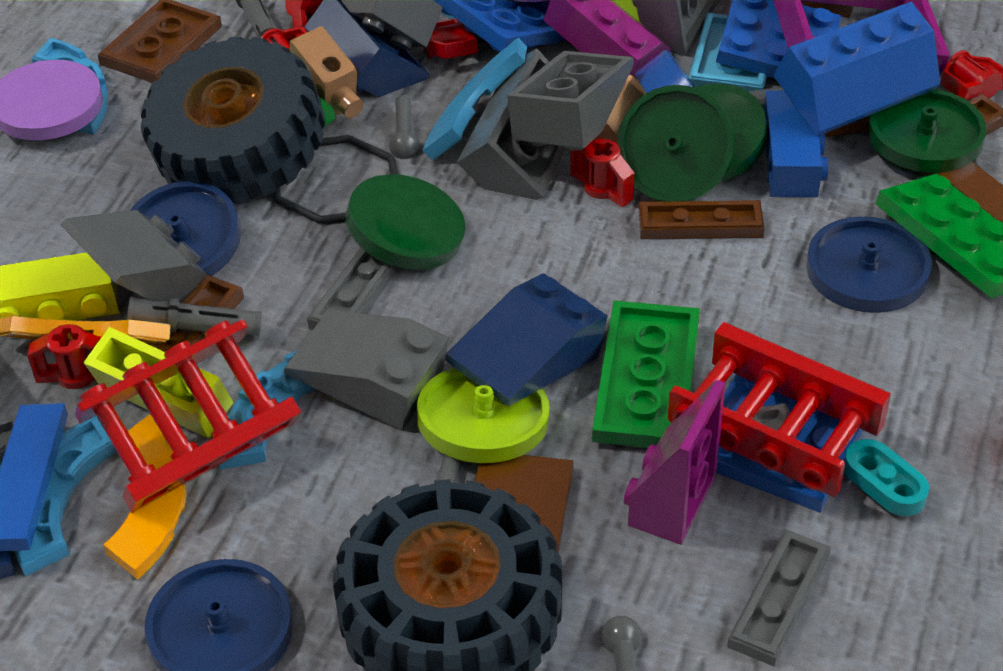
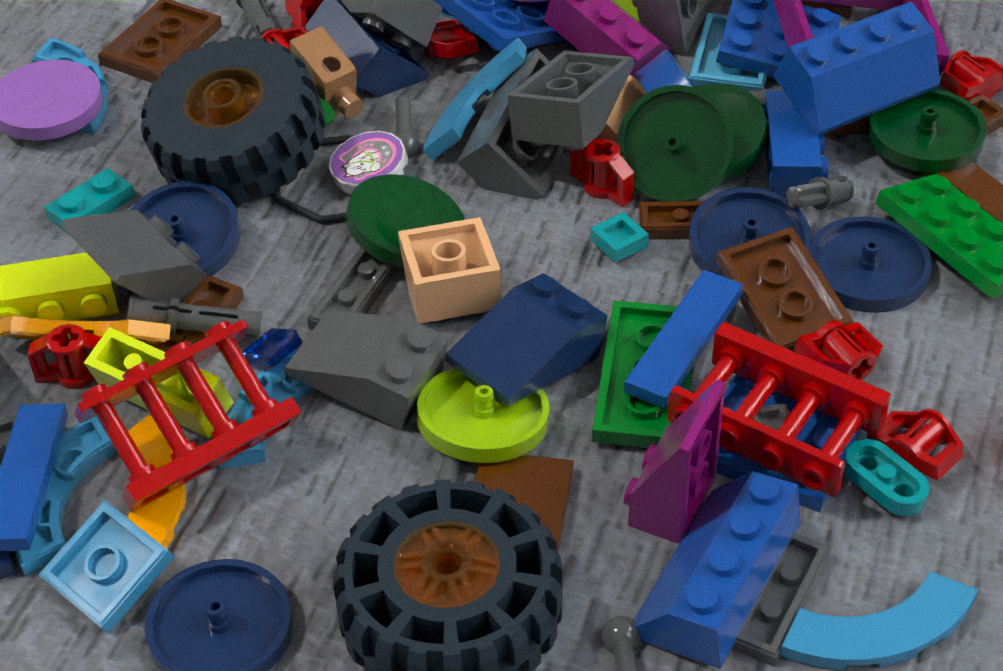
(93, 197): none -> teal plate
(106, 566): none -> dark azure tile
(272, 347): none -> clear blue tile
(366, 157): none -> tile
(450, 270): none -> light nougat slope
(619, 237): none -> teal plate
(683, 338): none -> blue tile
(720, 568): none -> blue slope
(739, 217): none -> dark blue piece
(782, 287): none -> reddish brown tile
(820, 192): none -> dark grey axle
(842, 347): none -> red piece
(881, 637): none -> dark azure tile
(921, 440): none -> red piece

